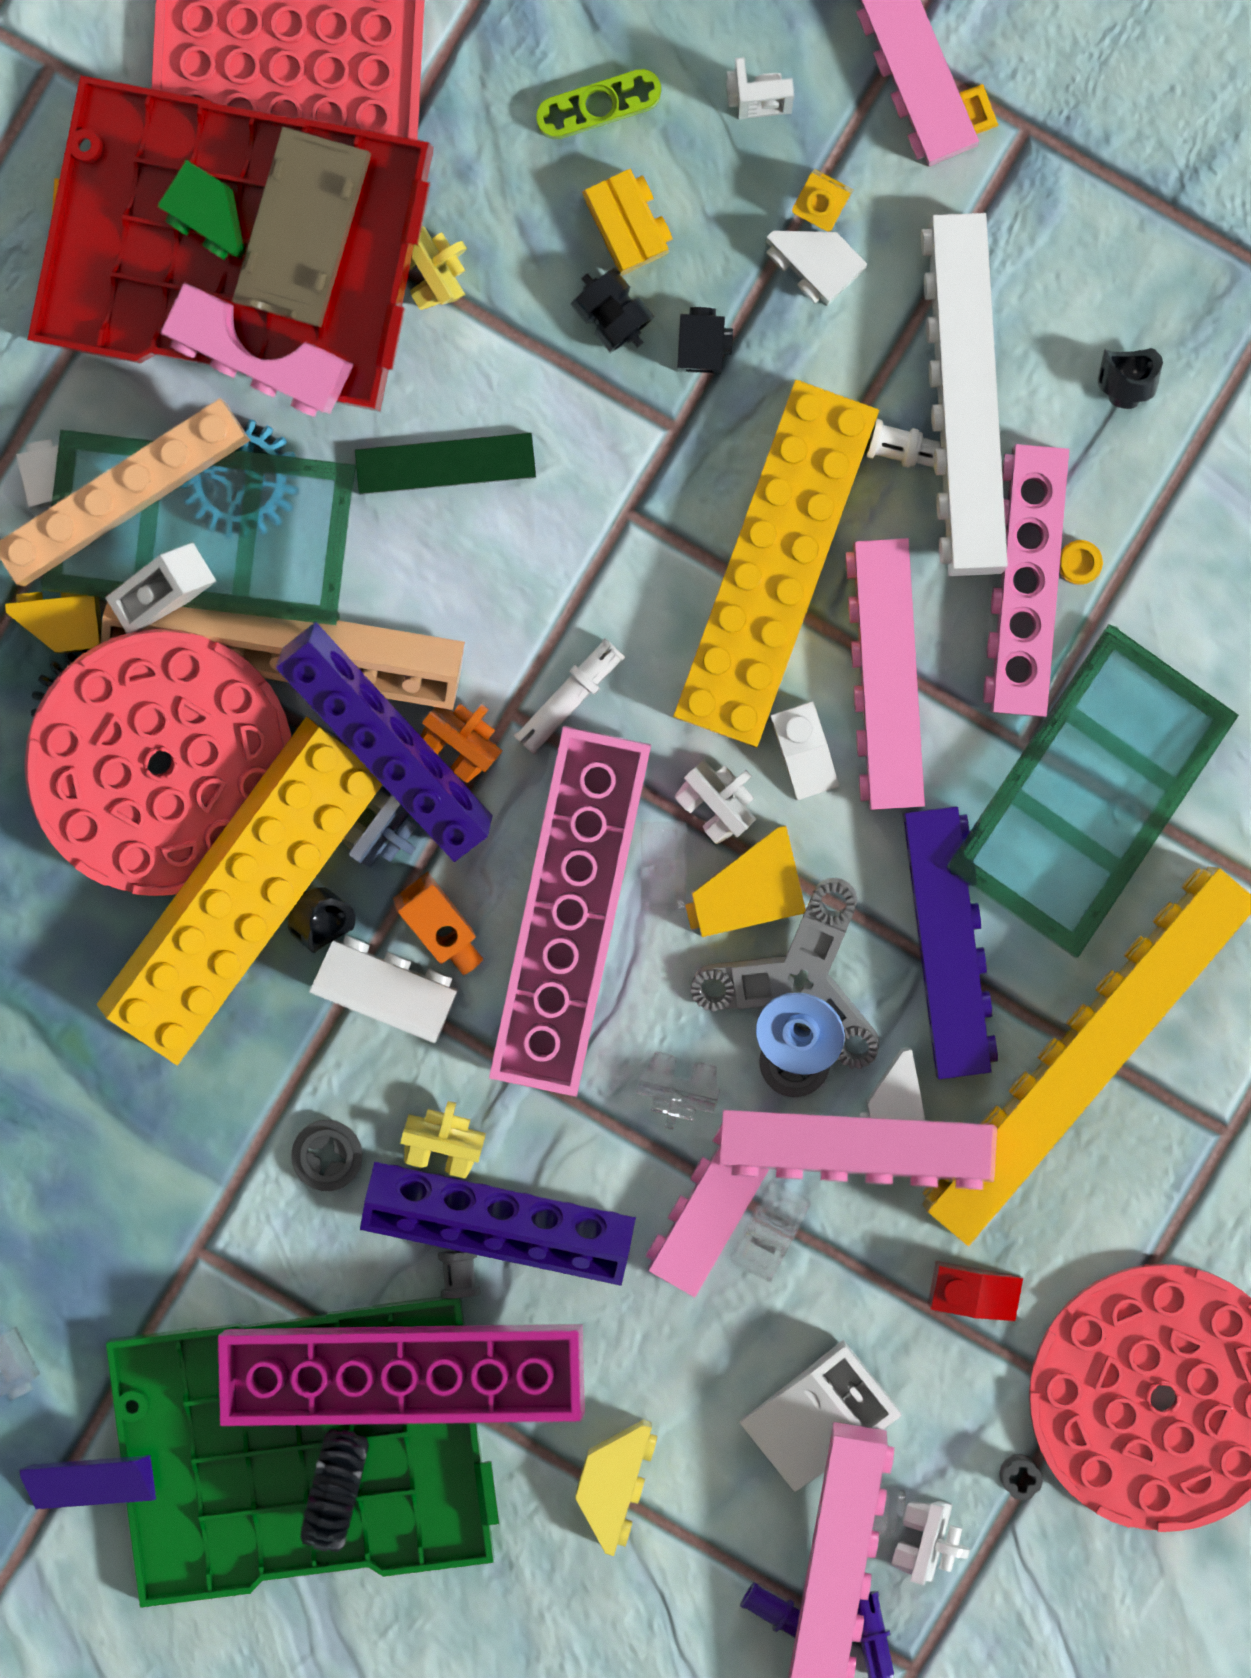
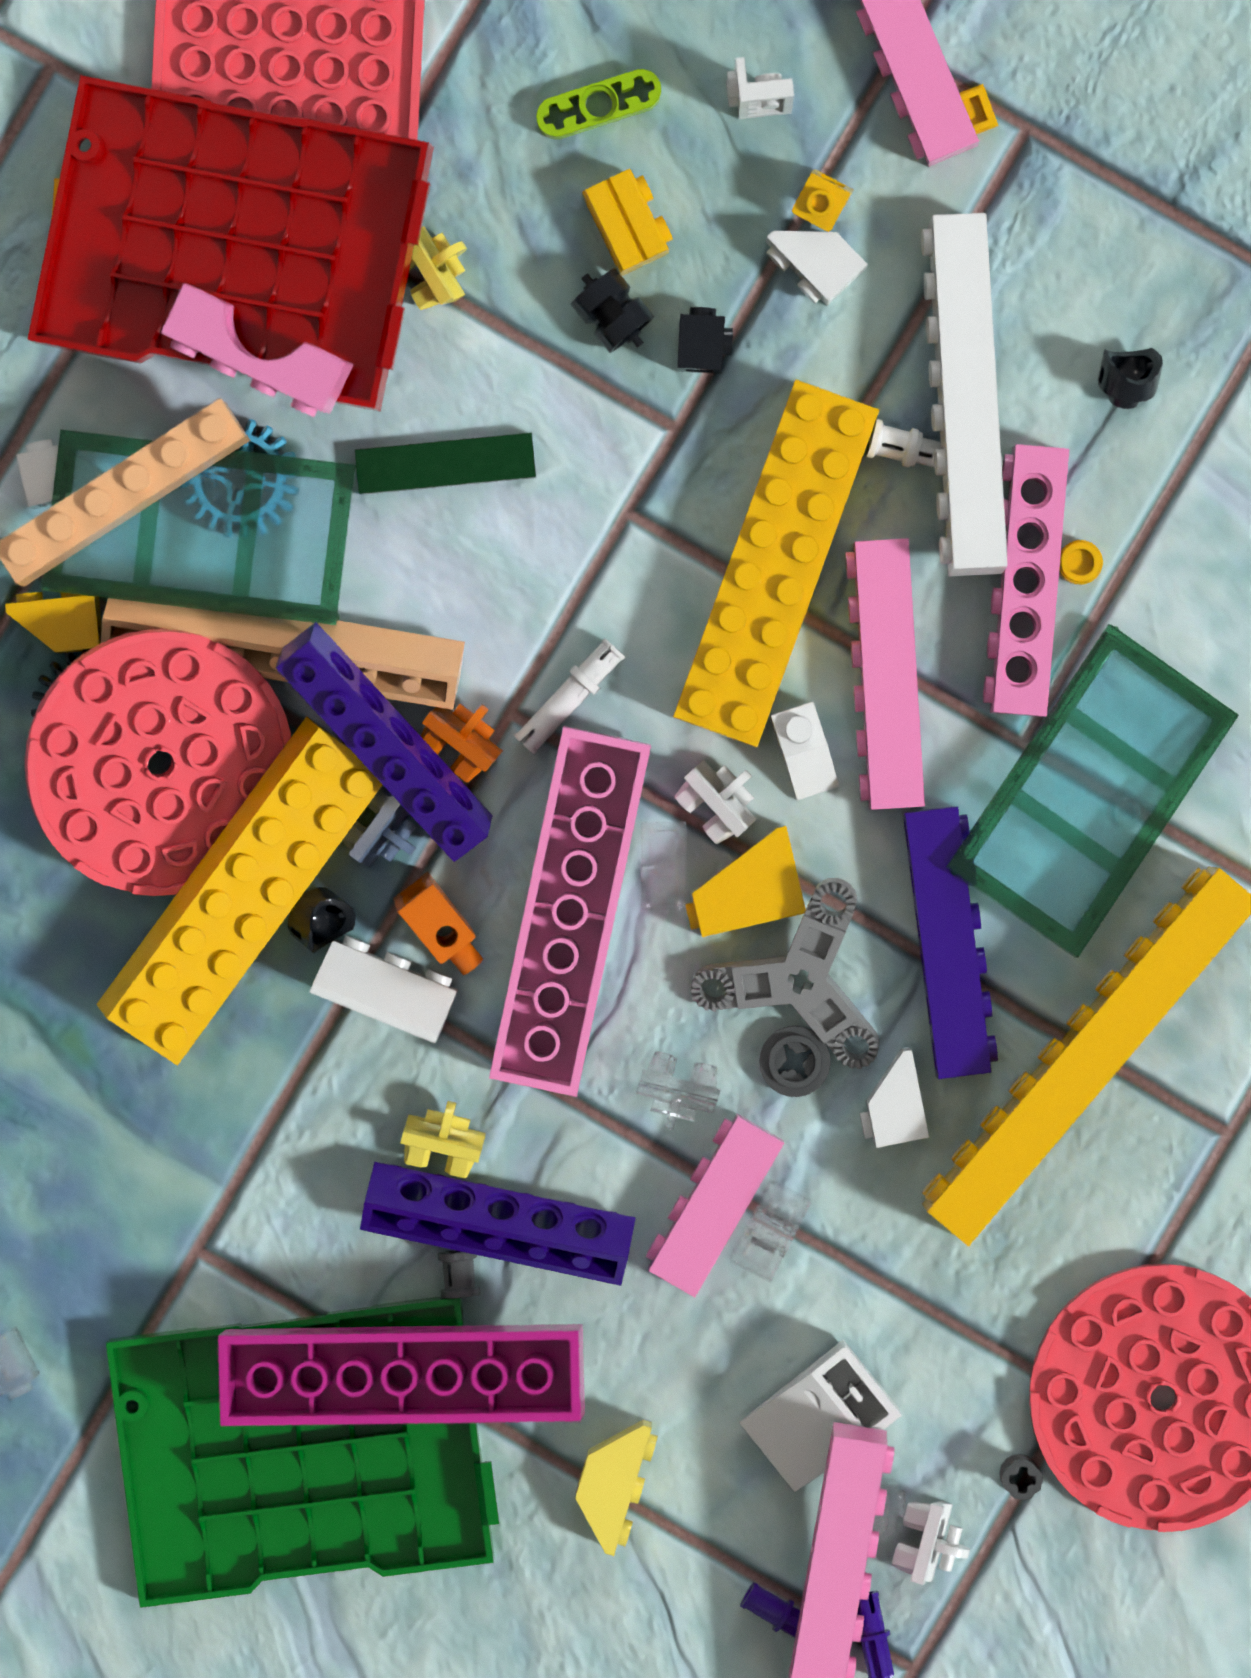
(89, 1482): dark purple slope -> none
(160, 588): white slope -> none
(208, 207): green slope -> none
(301, 227): dark tan piece -> none
(308, 1164): dark grey gear -> none
(334, 1490): black gear -> none
(798, 1049): light blue dish -> none
(860, 1147): bright pink brick -> none
(974, 1292): red slope -> none

